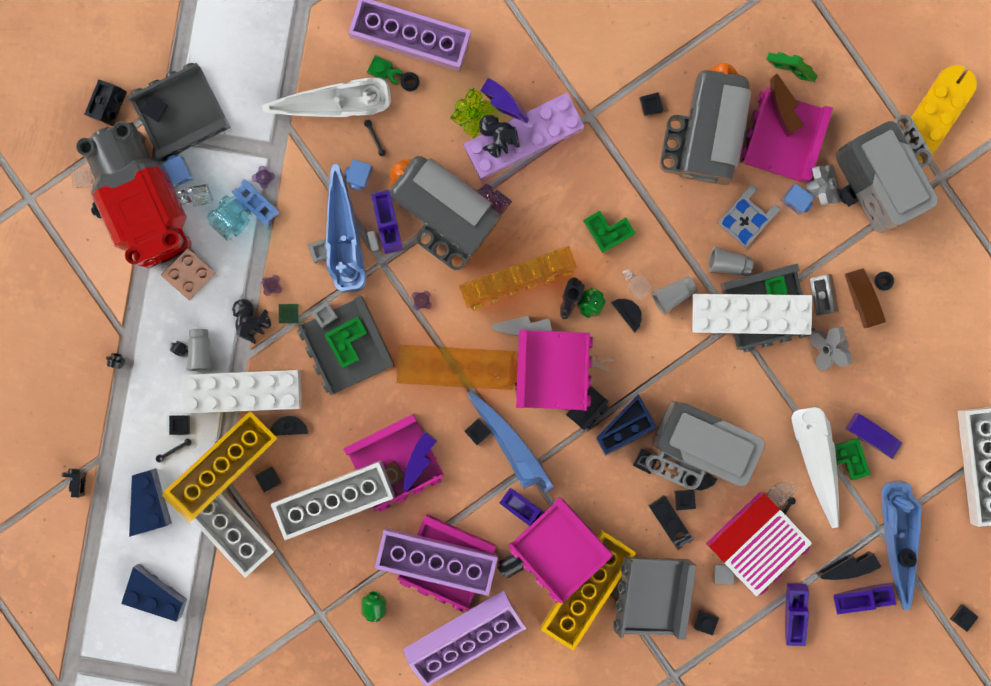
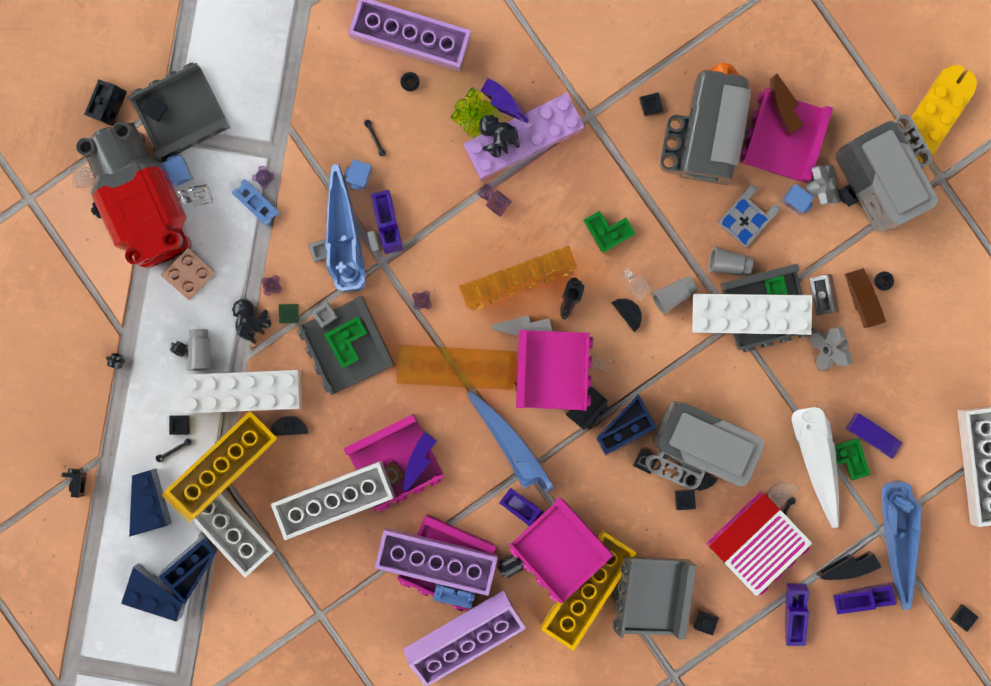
(187, 569): none -> dark blue wedge
(229, 217): clear light blue brick -> none
(268, 479): black tile -> none
(338, 100): white piece -> none
(373, 606): green head -> none
(382, 69): green plate -> none
(447, 205): dark grey piece -> none
(453, 596): none -> medium blue hinge
(477, 431): black tile -> none
(591, 303): green head -> none
(670, 521): black plate -> none
(723, 574): light grey tile -> none
(794, 64): green plate -> none
(907, 558): black plate -> none

